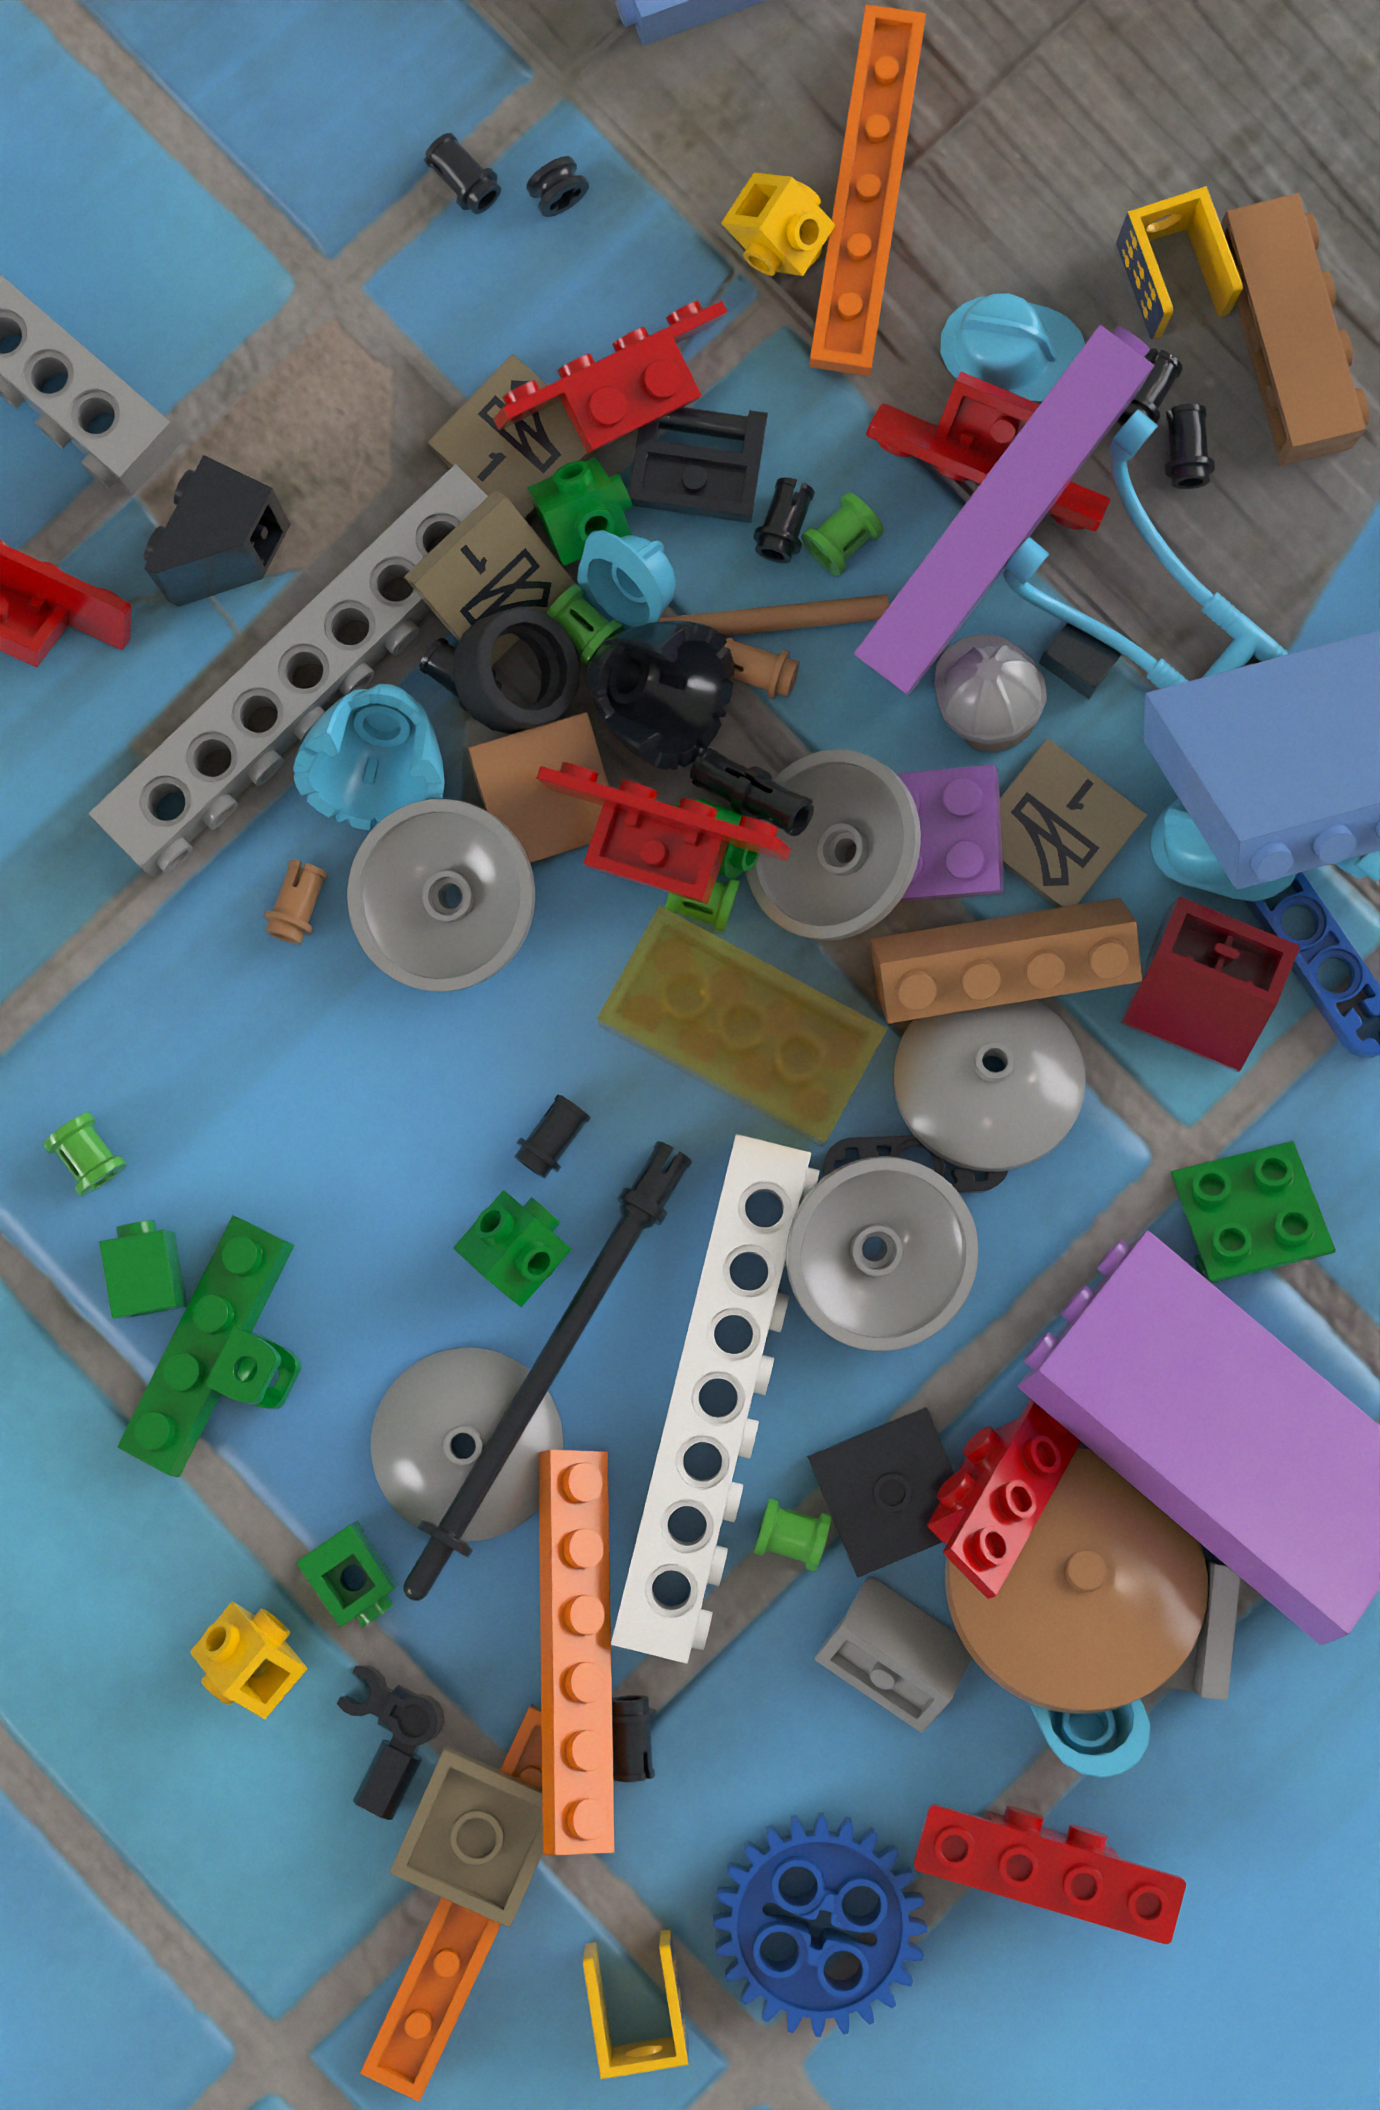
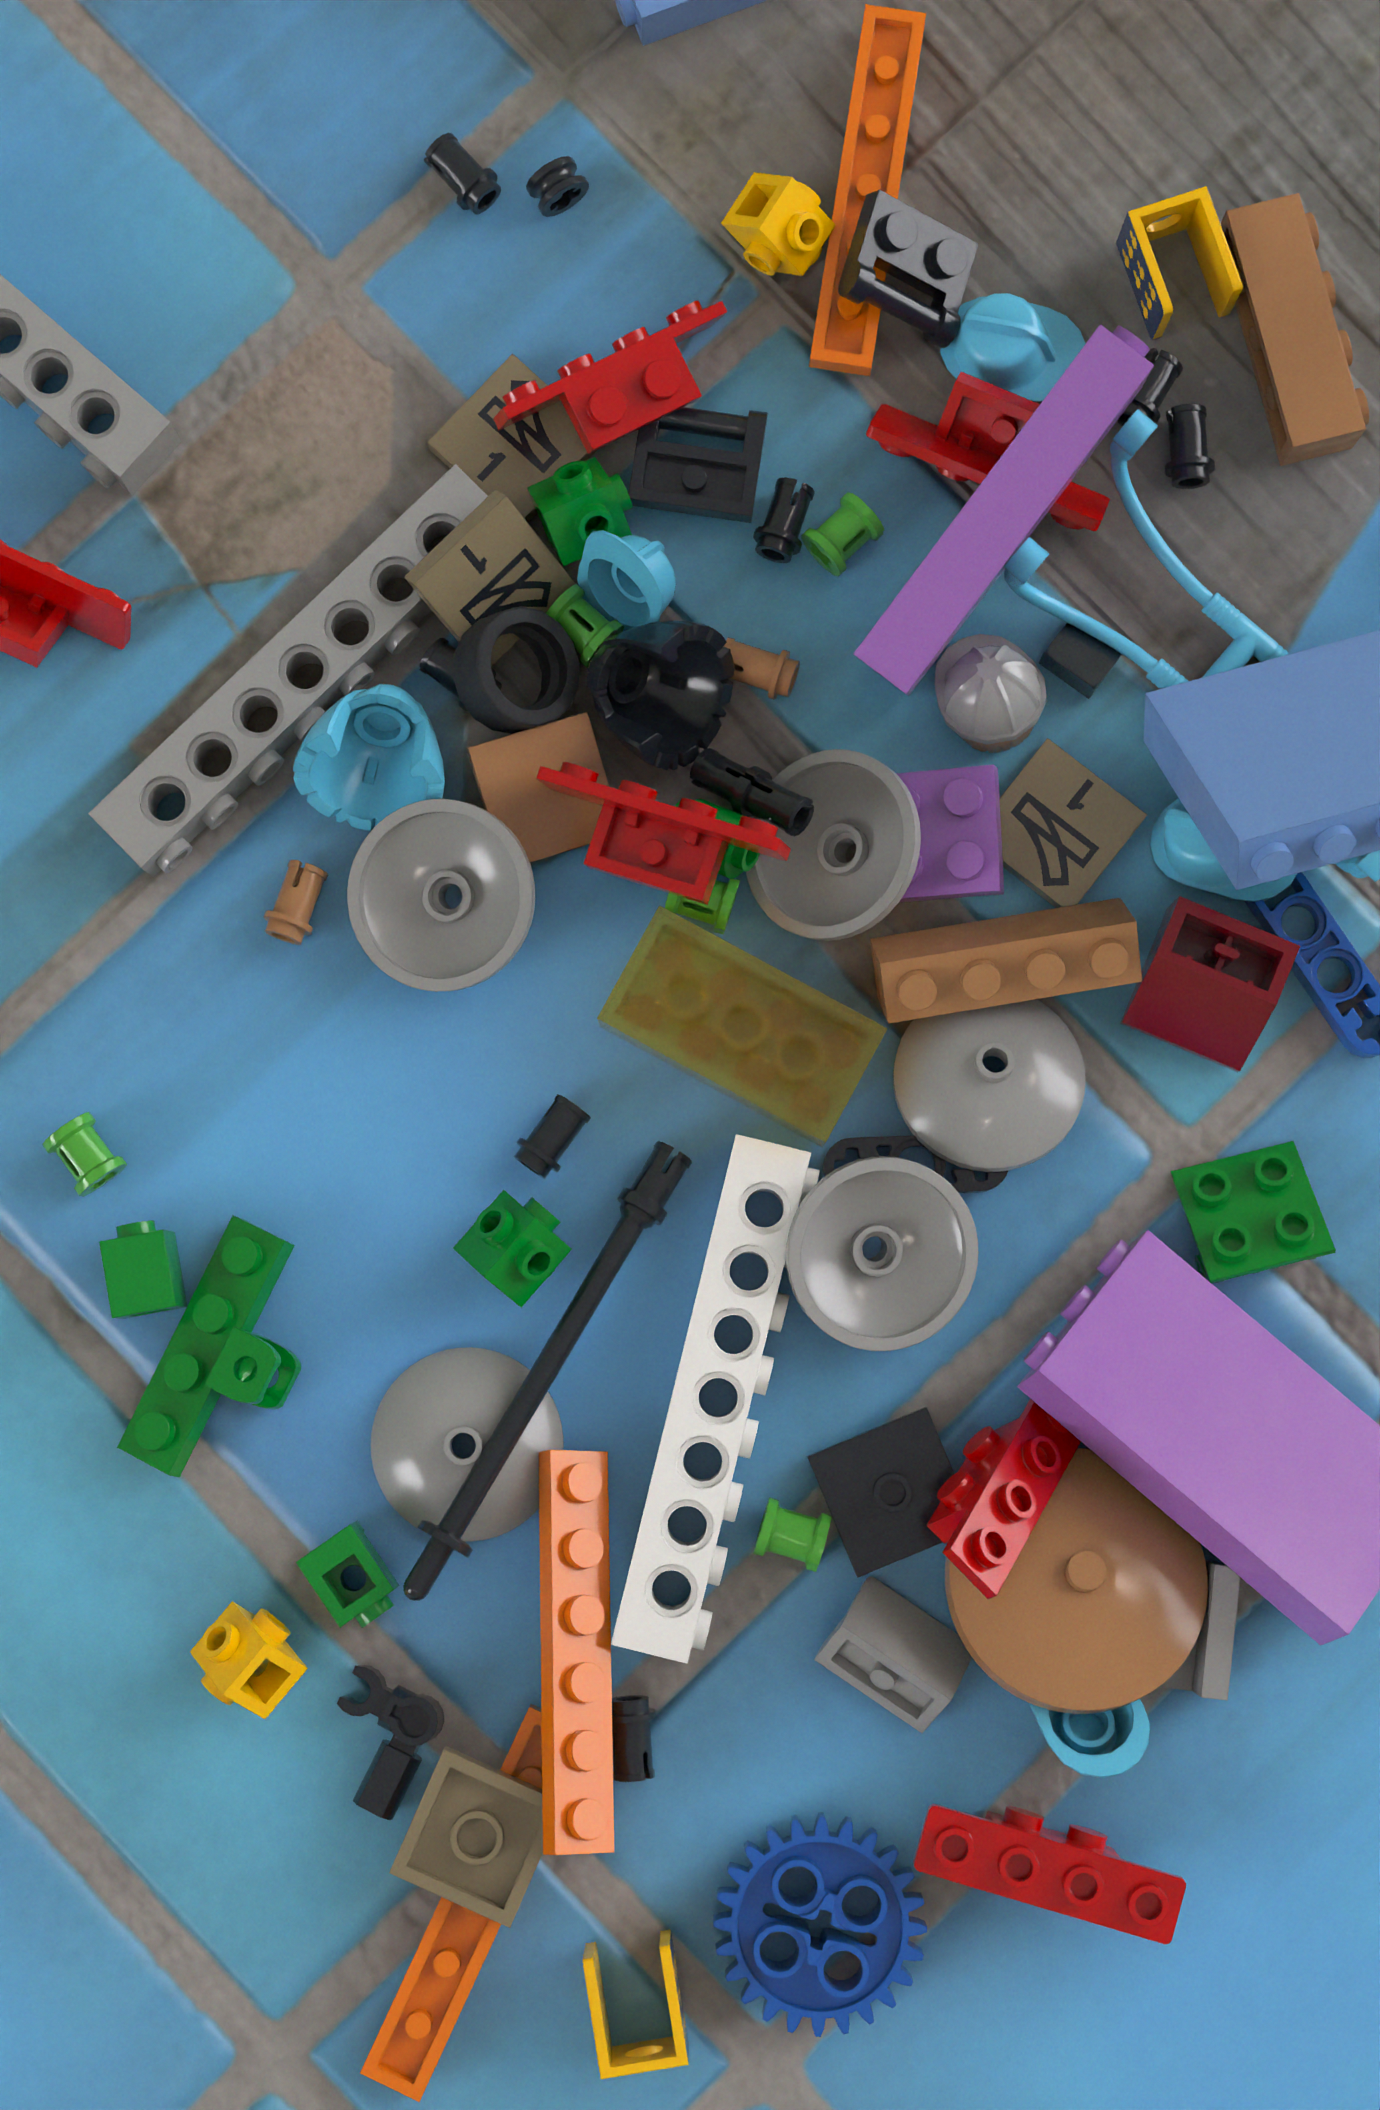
(217, 535): black slope -> none
(791, 615): medium nougat bar -> none
(916, 252): none -> plate

